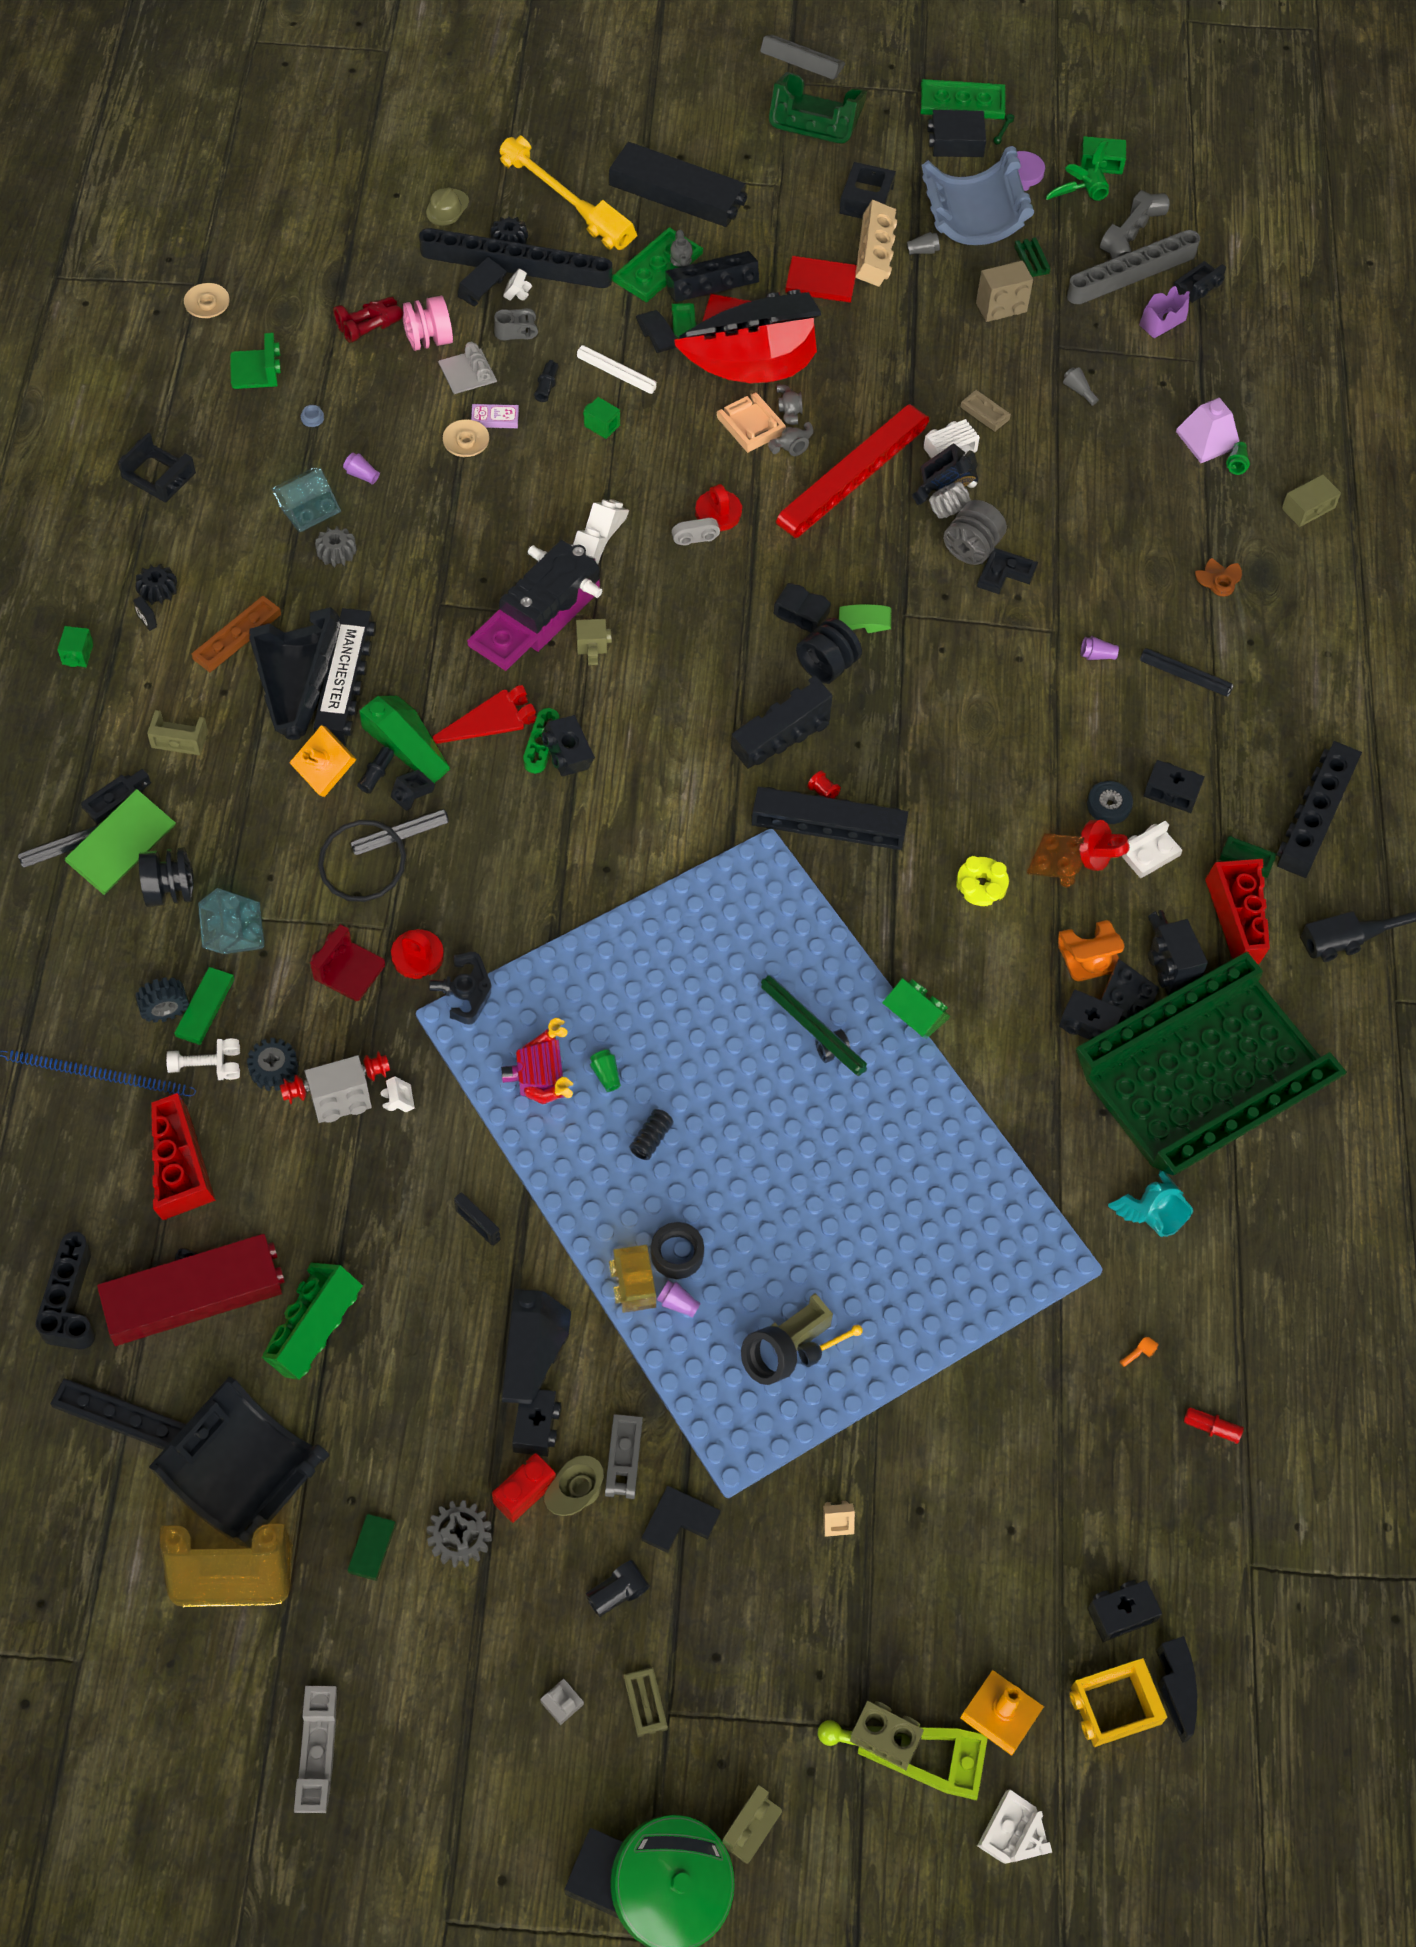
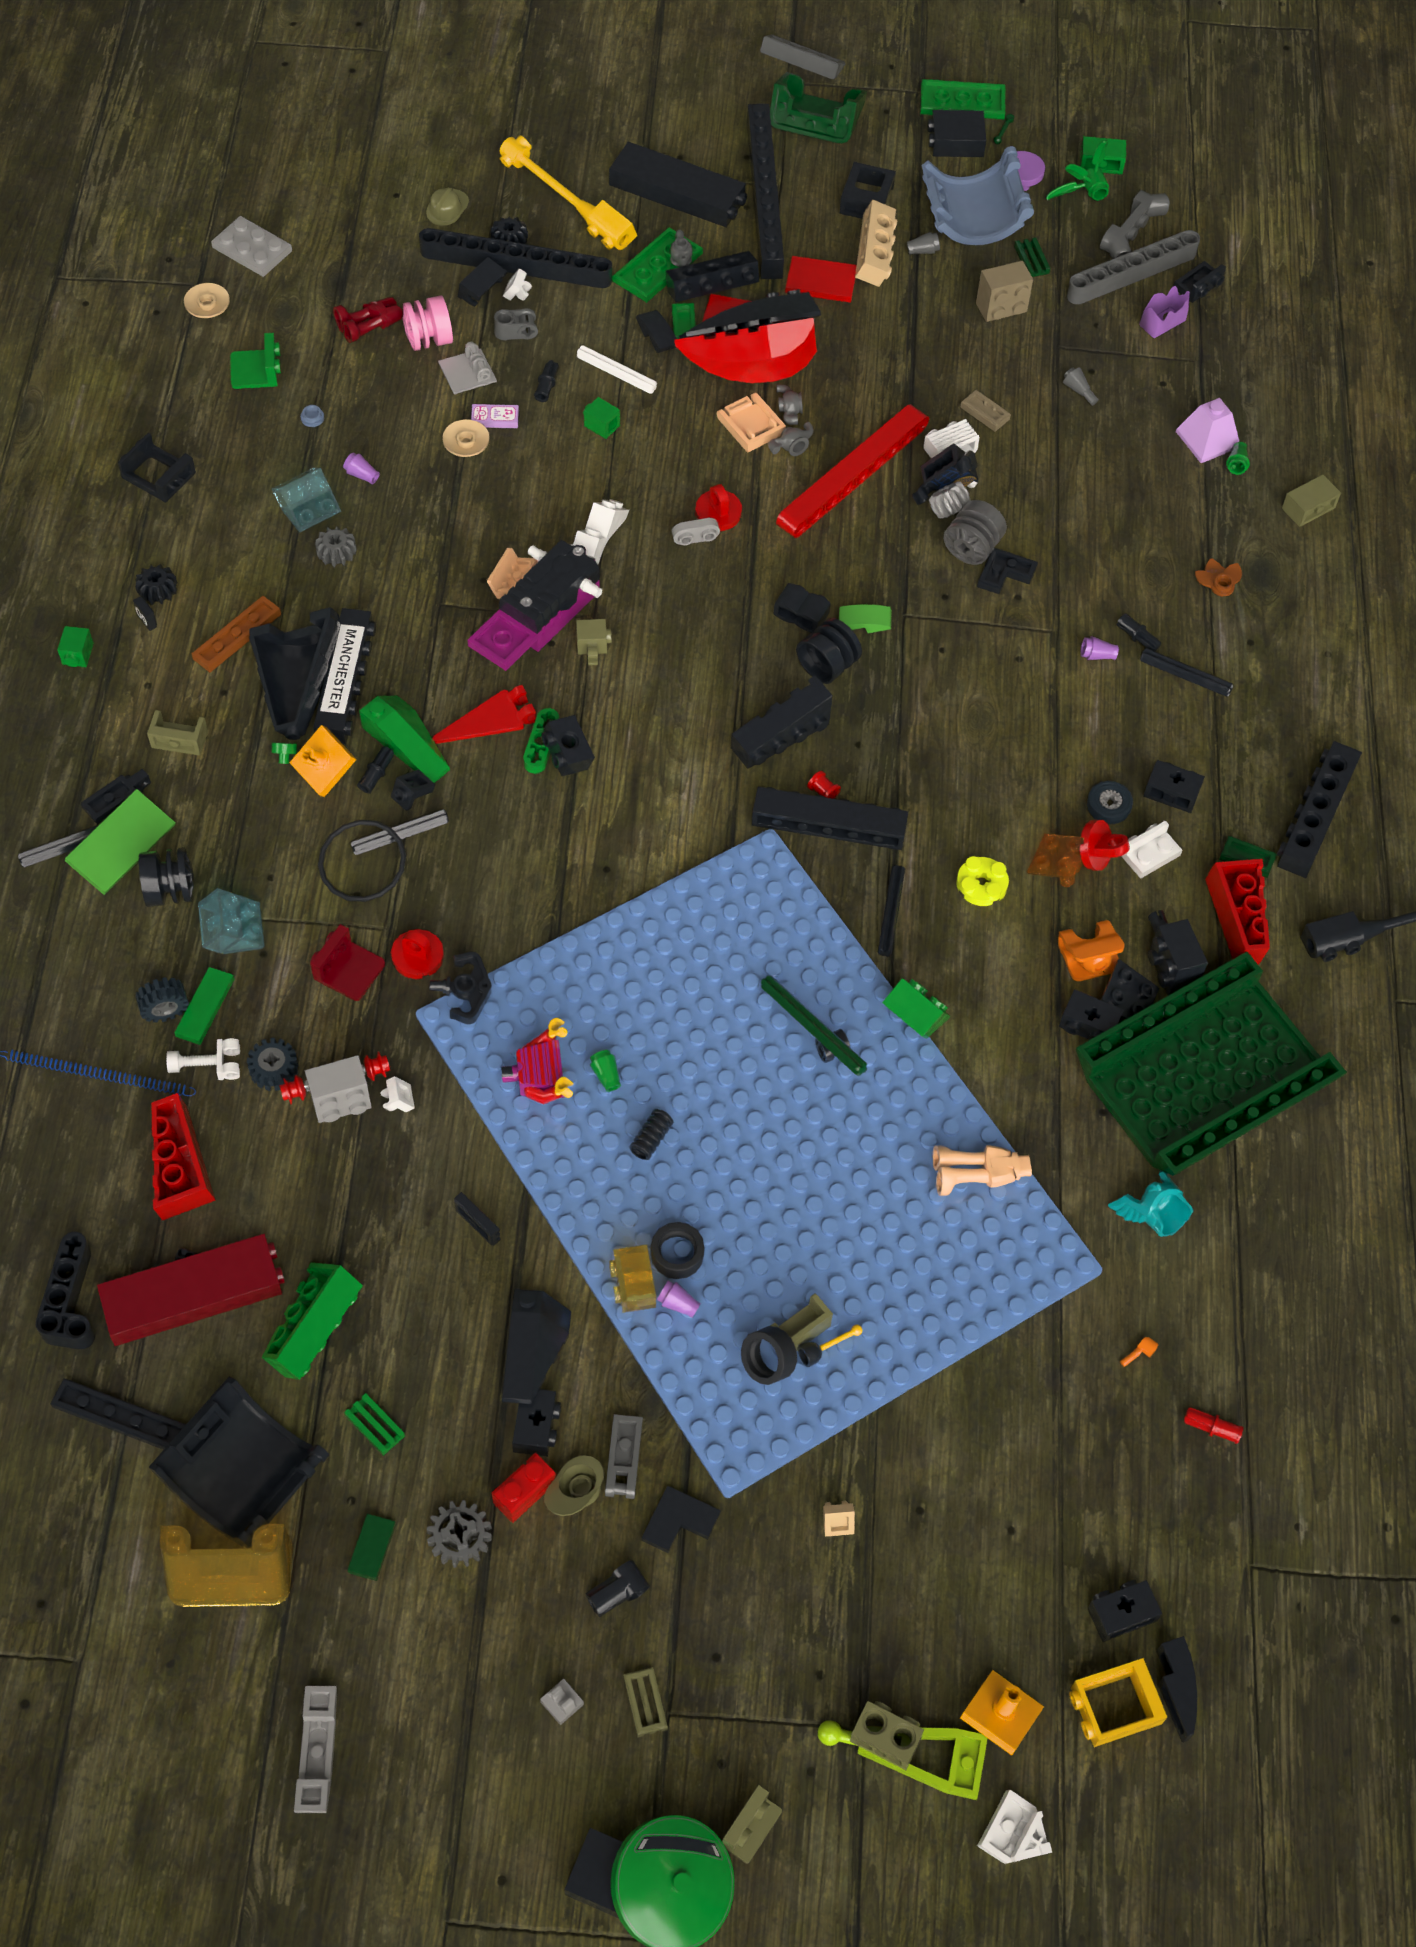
(251, 246): none -> light grey plate
(284, 750): none -> green tile
(359, 1407): none -> green tile
(509, 572): none -> light nougat bracket
(765, 192): none -> black brick
(891, 911): none -> black axle
(997, 1163): none -> light nougat piece
(1138, 632): none -> black axle

